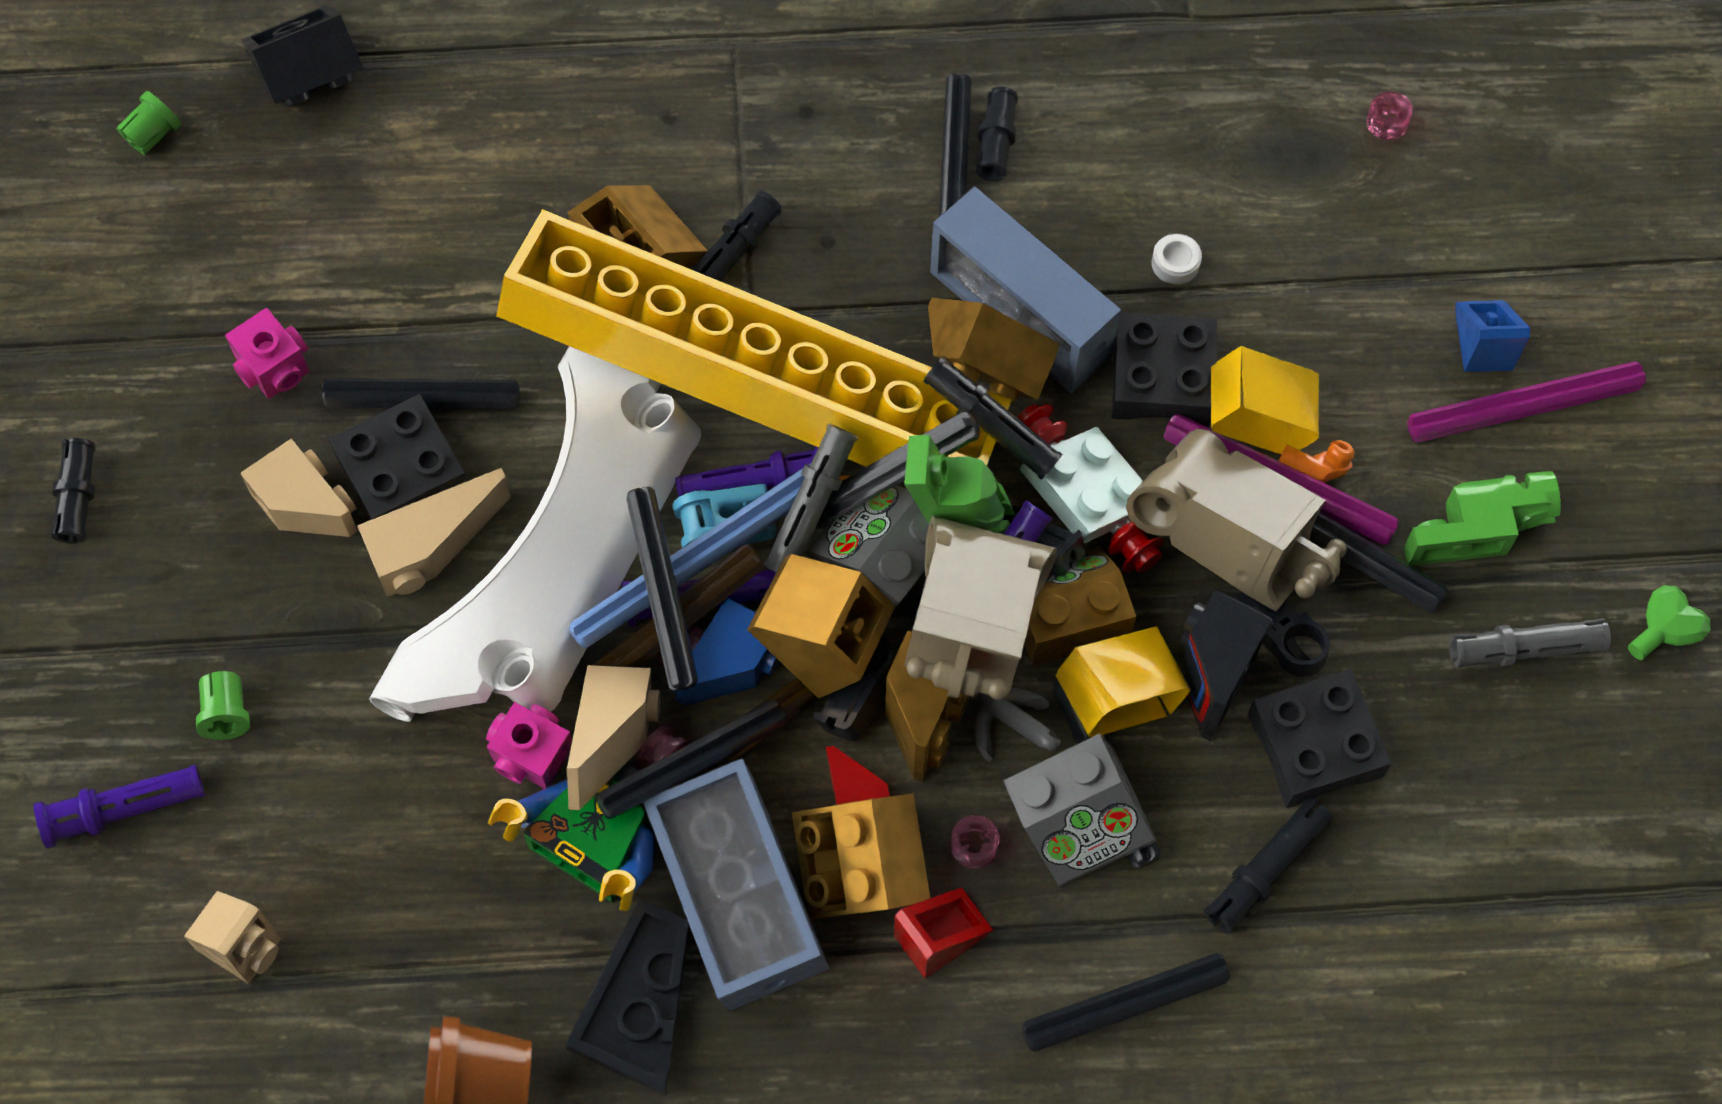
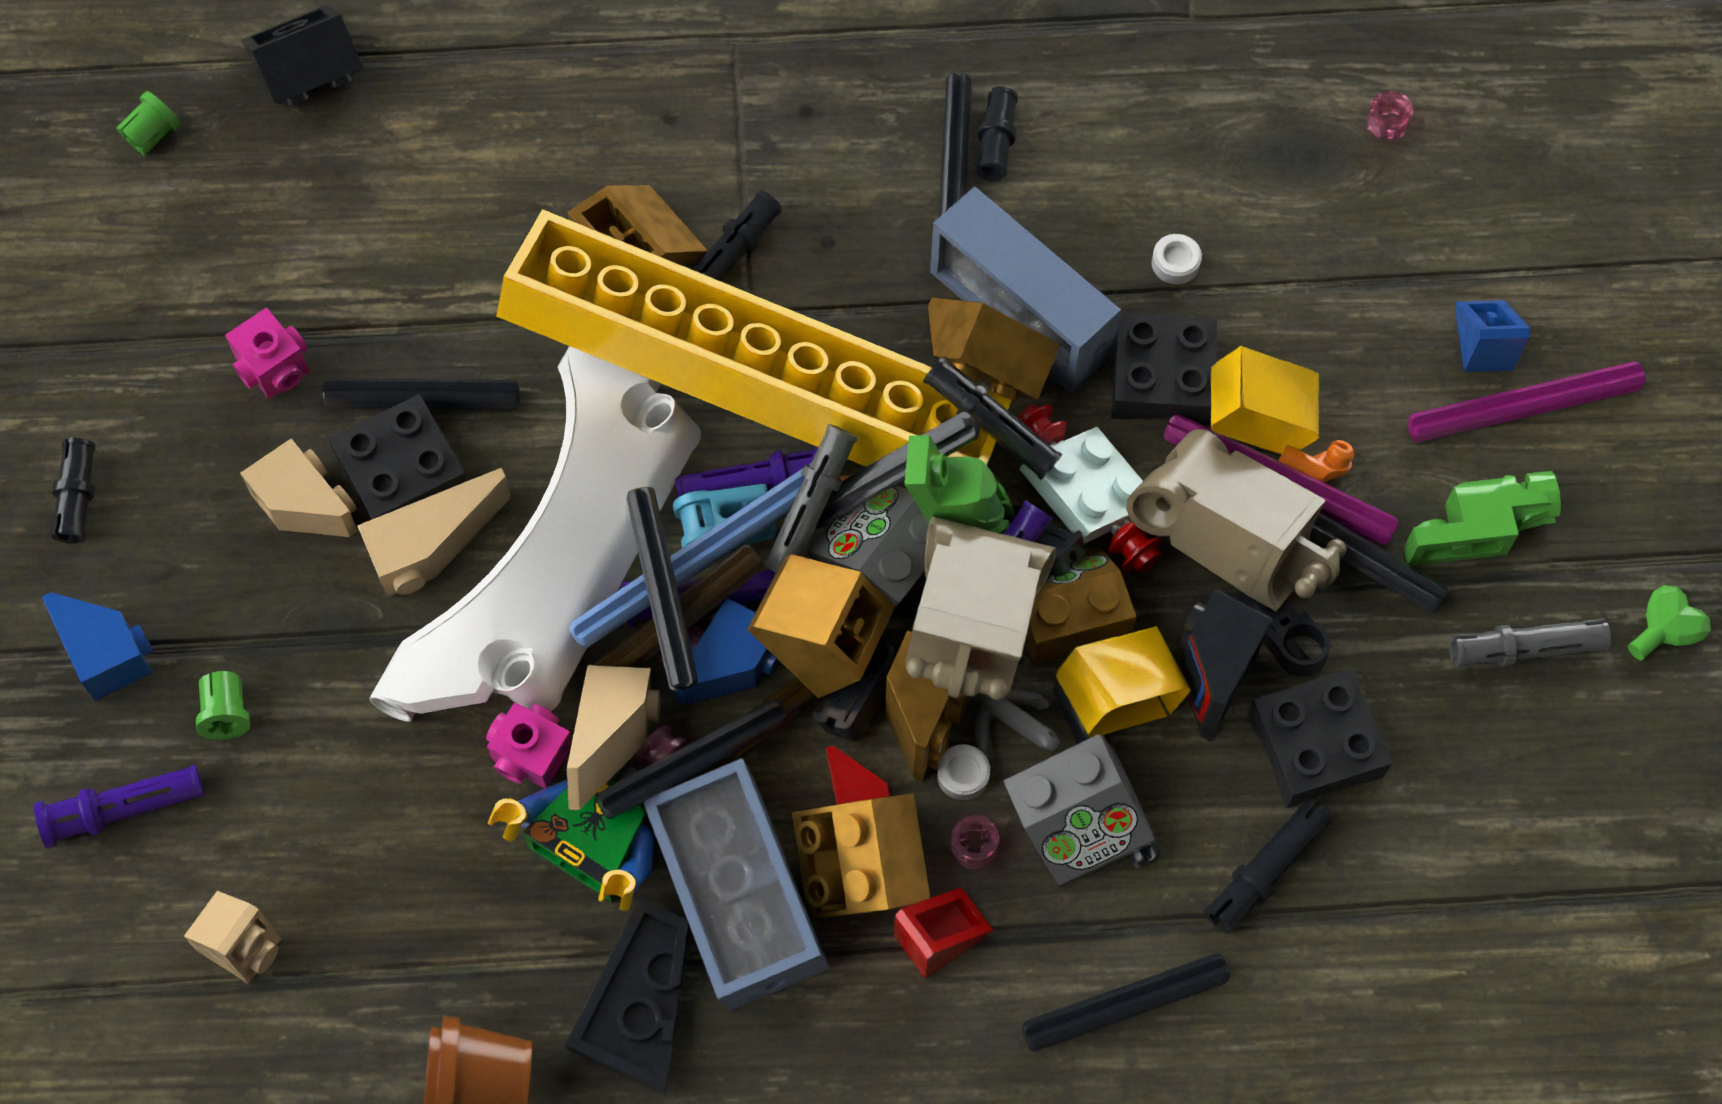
(99, 644): none -> blue slope
(963, 772): none -> white tile

